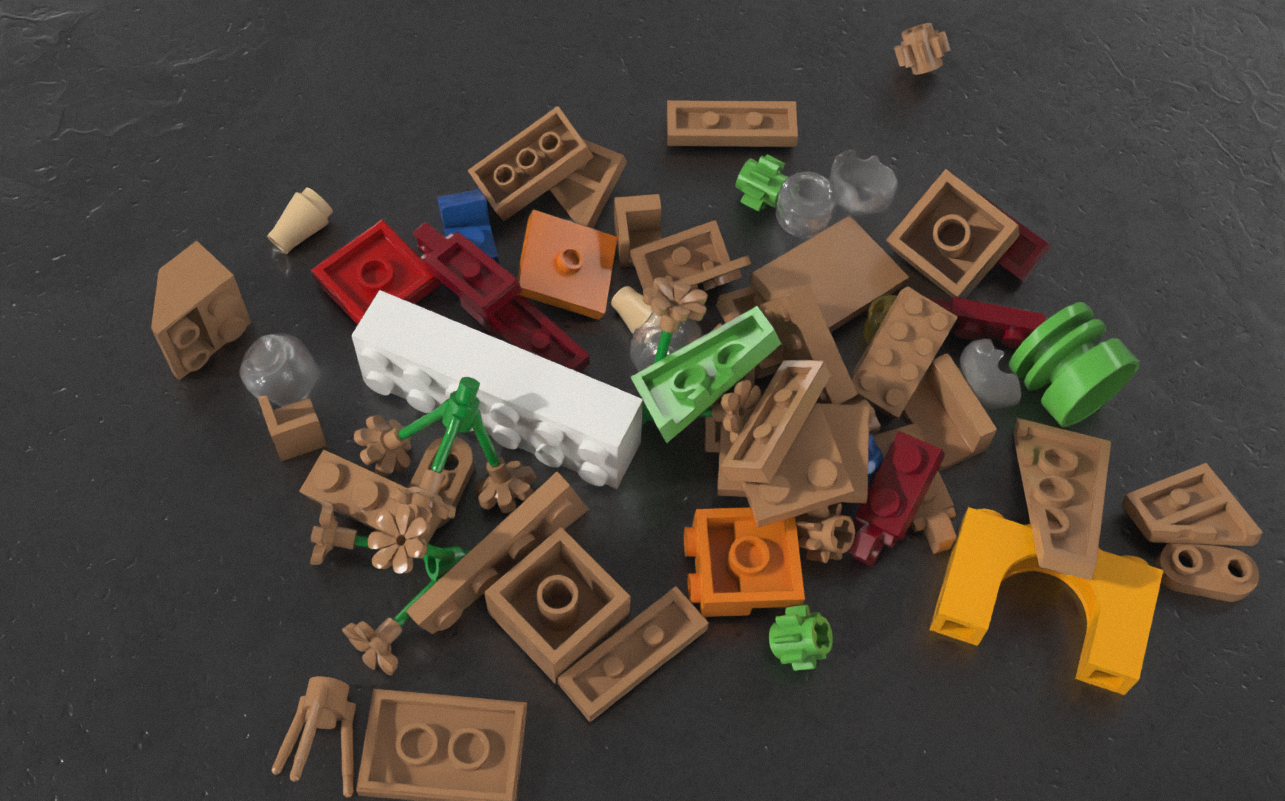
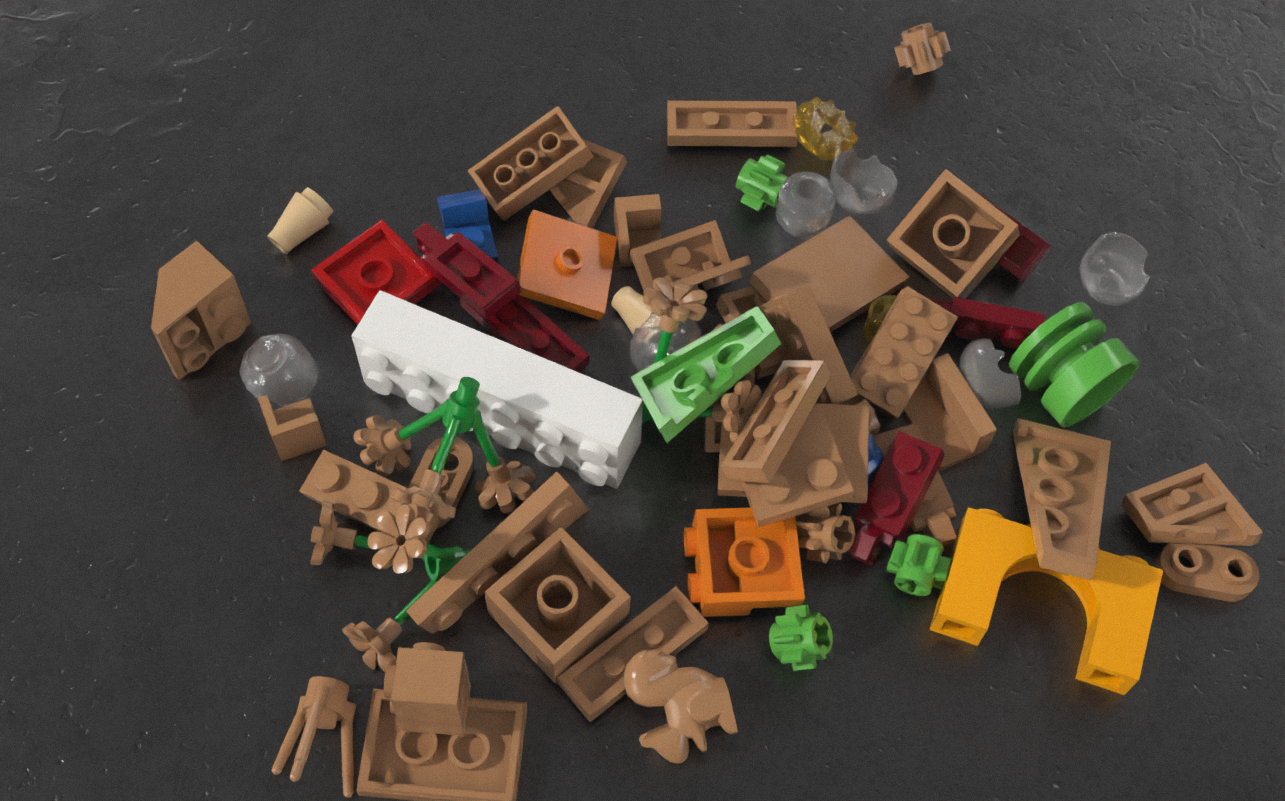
(429, 689): none -> medium nougat brick
(690, 700): none -> medium nougat animal
(809, 121): none -> clear yellow gear
(919, 565): none -> bright green gear
(1114, 269): none -> clear hair

